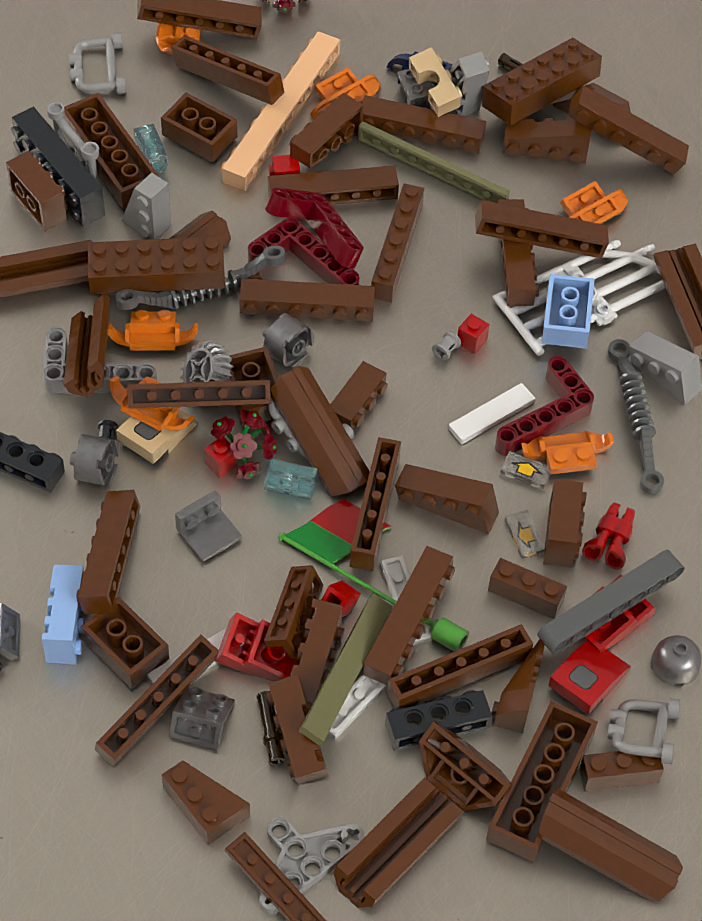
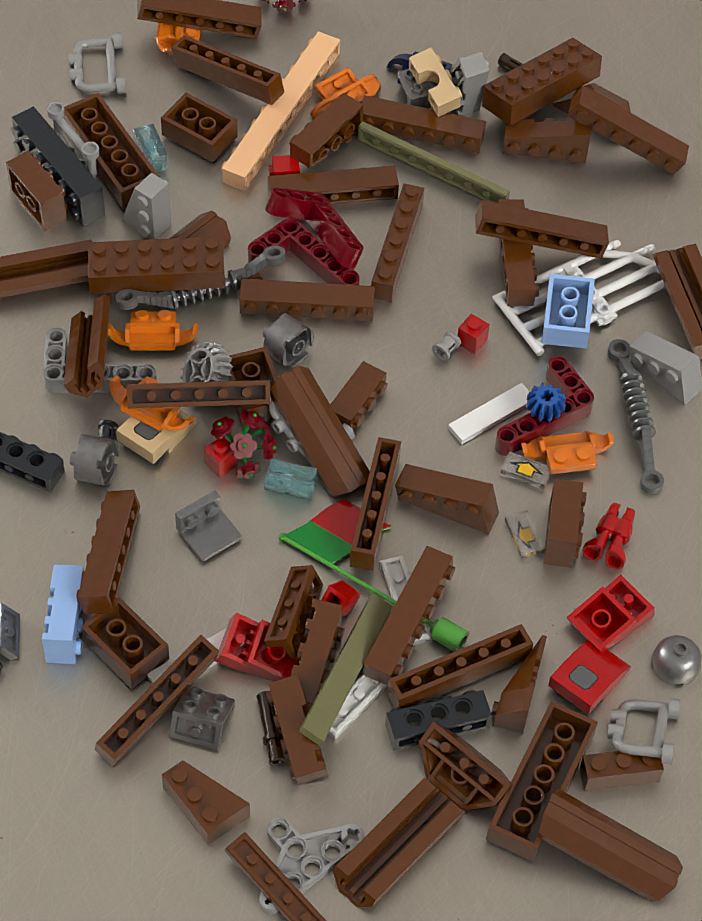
(527, 588): reddish brown brick -> none
(546, 402): none -> blue gear
(593, 205): orange plate -> none
(610, 602): dark grey beam -> none

